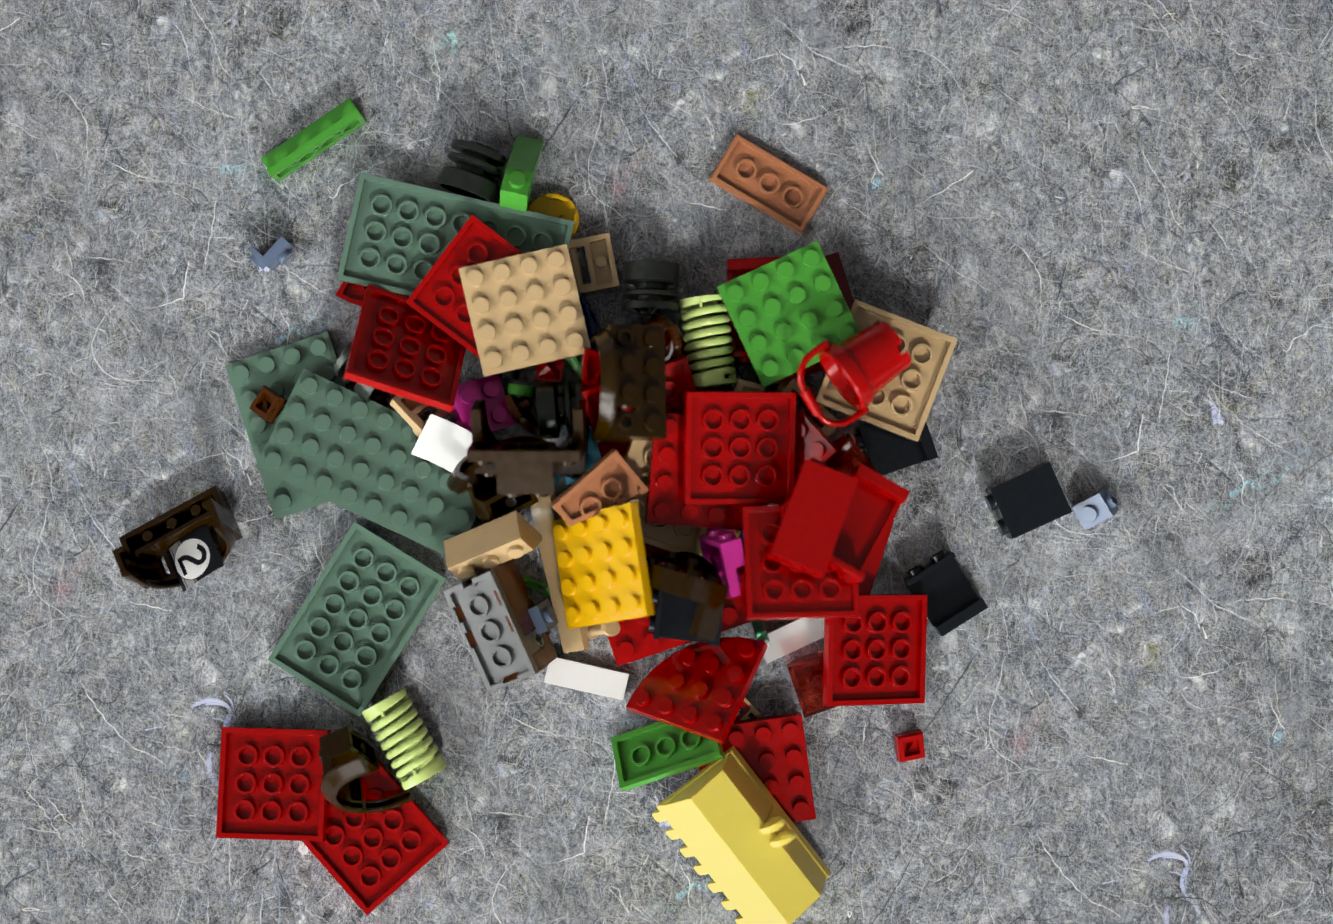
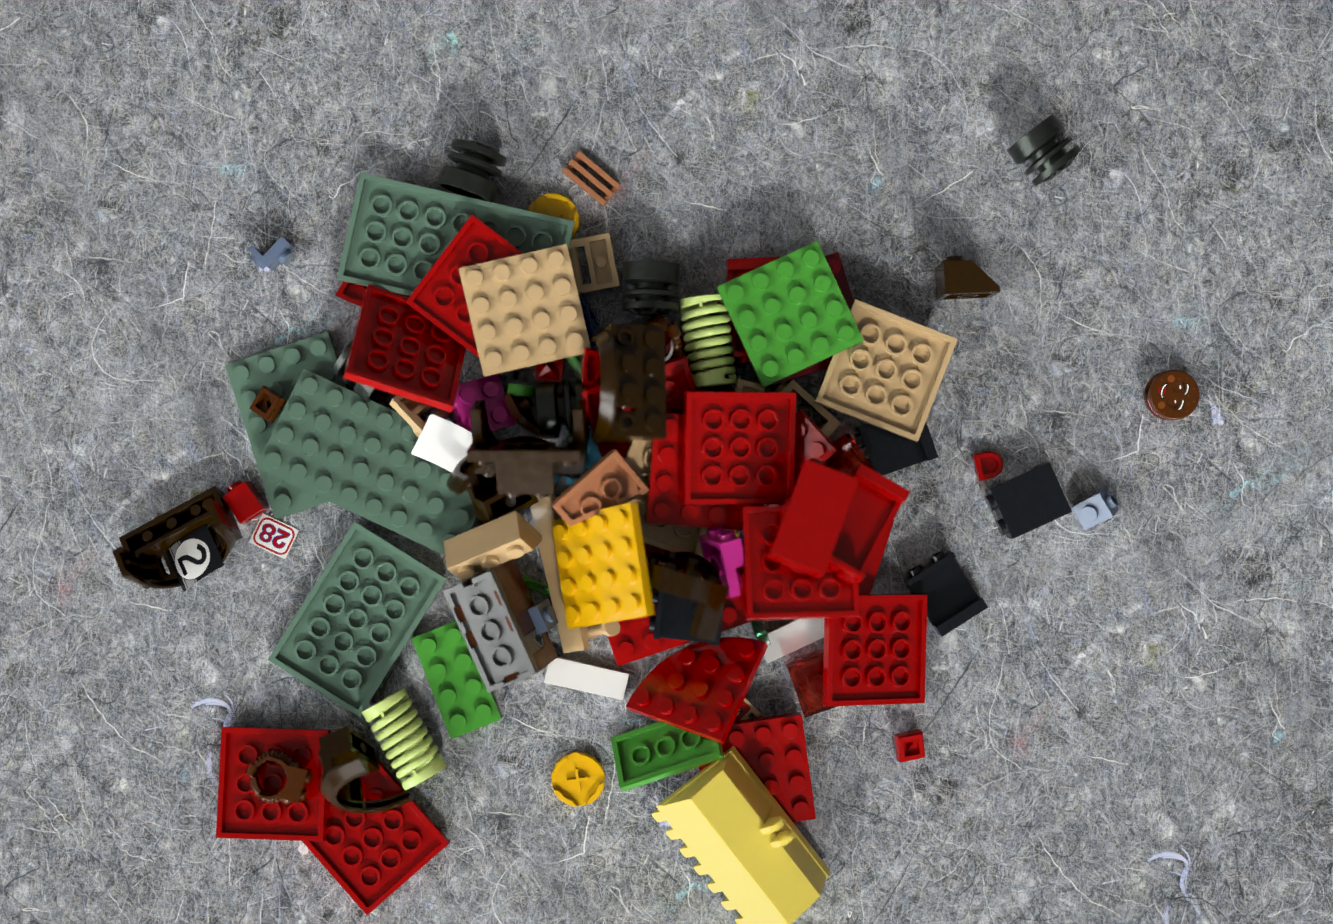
(245, 501): none -> red brick
(273, 536): none -> sticker
(296, 783): none -> reddish brown piece
(313, 140): bright green fence -> none
(455, 680): none -> bright green plate
(520, 173): bright green slope -> none
(574, 164): none -> nougat tile
(578, 779): none -> yellow tile
(769, 184): nougat tile -> none
(856, 369): red piece -> none
(962, 280): none -> dark brown slope
(987, 465): none -> red tile
(1044, 150): none -> pearl dark grey wheel
(1171, 395): none -> reddish brown head

